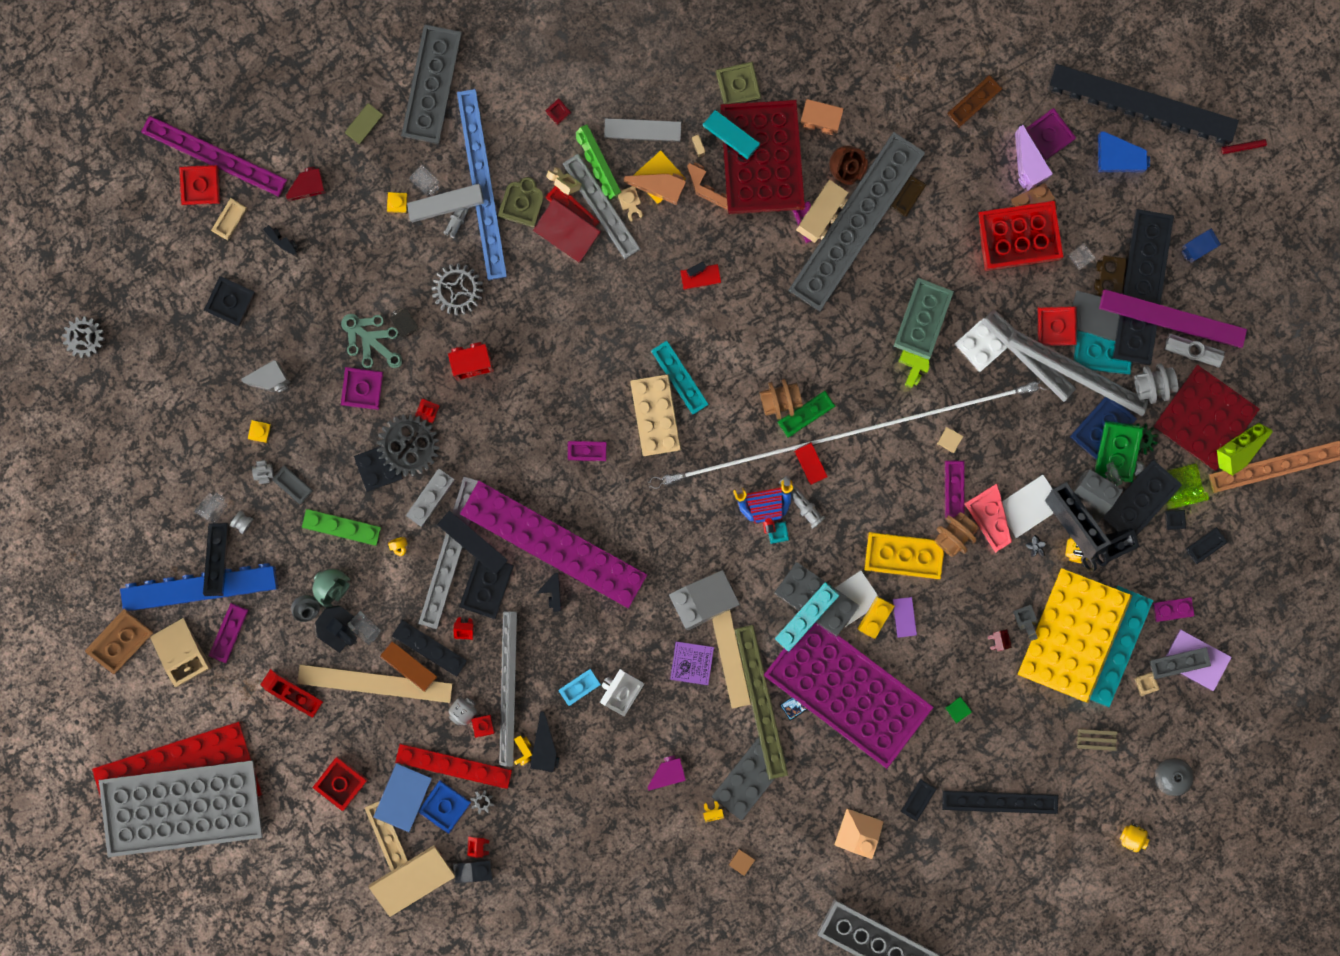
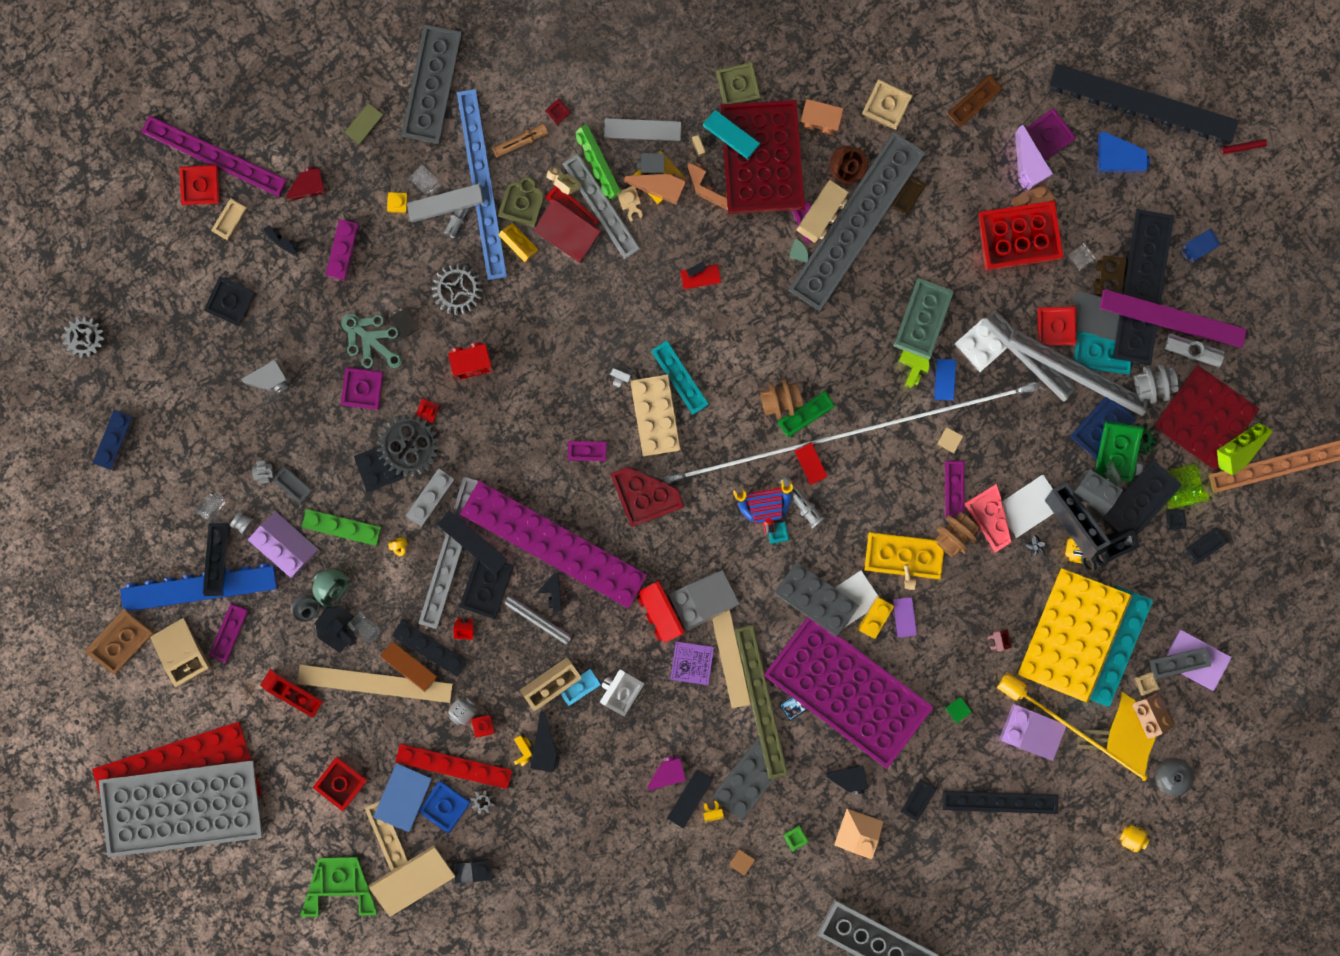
(114, 440): none -> dark blue brick
(259, 431): yellow plate -> none
(283, 544): none -> lavender slope
(338, 878): none -> bright green wing
(342, 250): none -> magenta brick
(475, 847): red tile -> none
(508, 688): light grey tile -> none
(518, 242): none -> yellow plate
(538, 619): none -> light grey axle
(539, 130): none -> medium nougat pin
(550, 684): none -> tan brick
(621, 374): none -> light grey tile
(644, 495): none -> dark red plate
(651, 163): none -> dark grey brick
(660, 612): none -> slope
(690, 798): none -> black tile
(795, 838): none -> bright green tile
(799, 251): none -> sand green tile
(807, 616): plate -> none
(851, 779): none -> black slope
(887, 104): none -> tan tile
(909, 583): none -> tan hand
(945, 379): none -> blue slope
(1026, 619): dark grey plate -> none
(1032, 732): none -> lavender slope
(1126, 739): none -> yellow flag
(1153, 715): none -> medium nougat bracket
(1173, 609): magenta plate -> none

